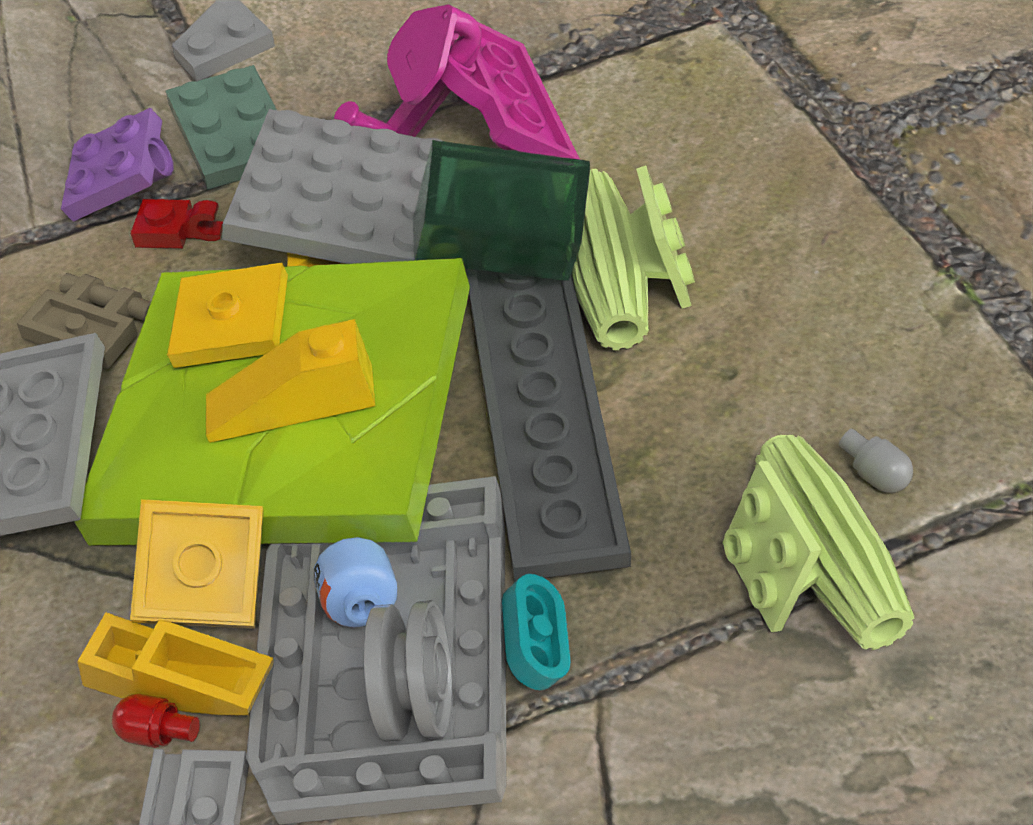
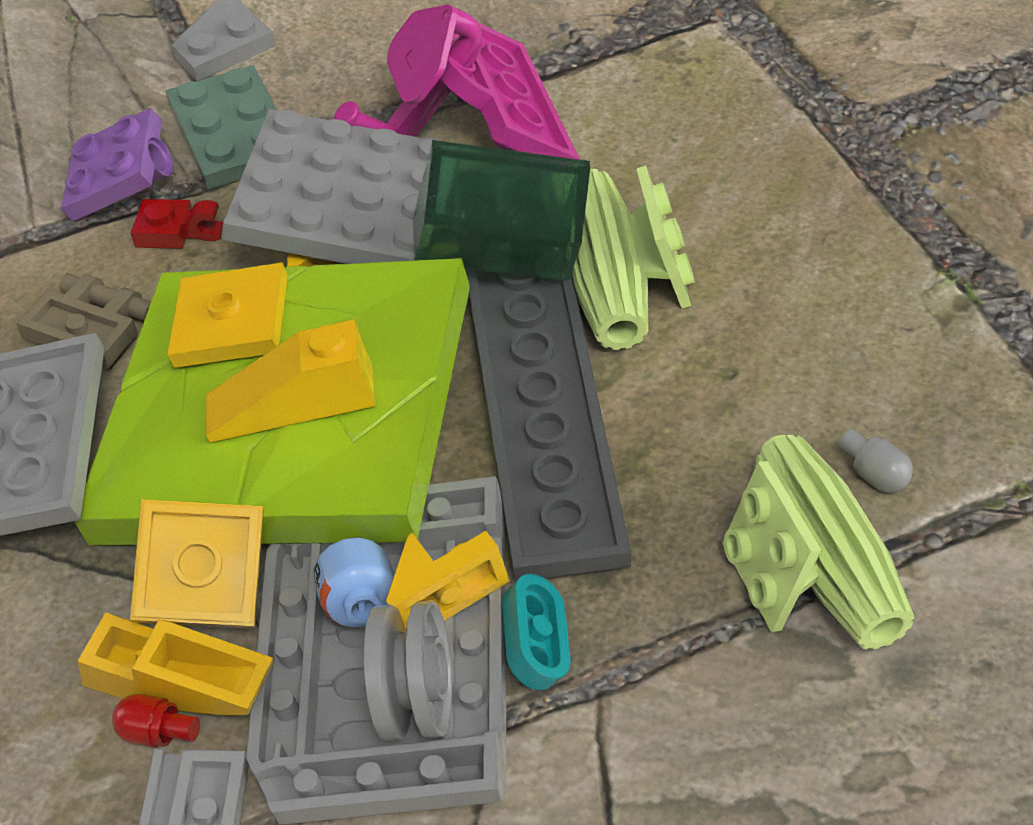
(451, 581): none -> yellow slope

